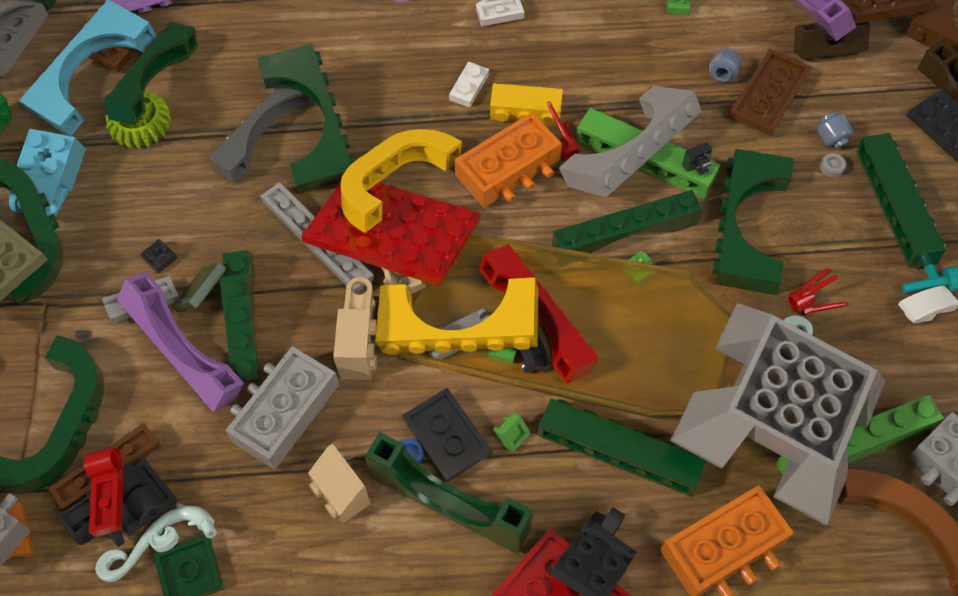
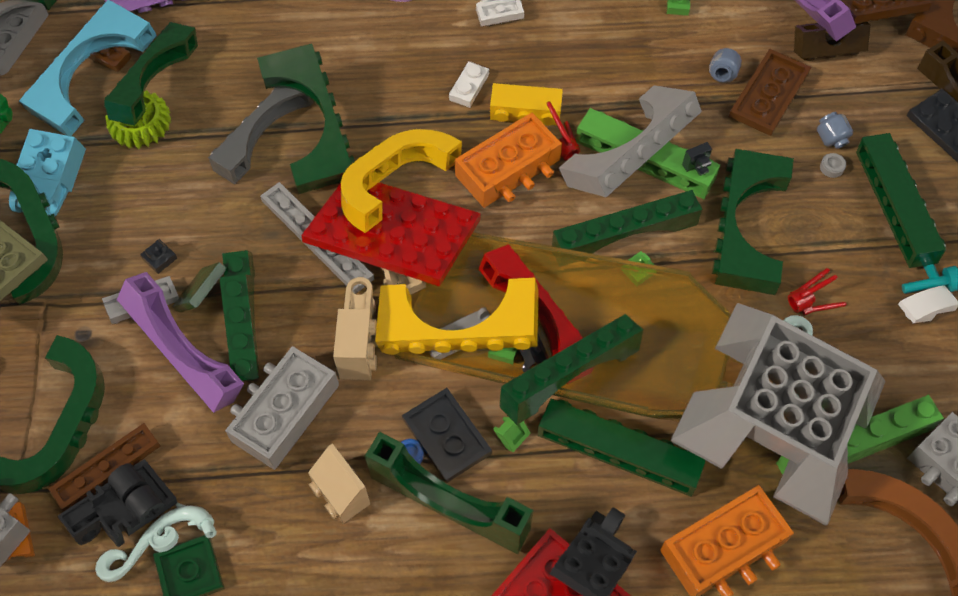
(106, 501): red plate -> none
(530, 390): none -> dark green arch

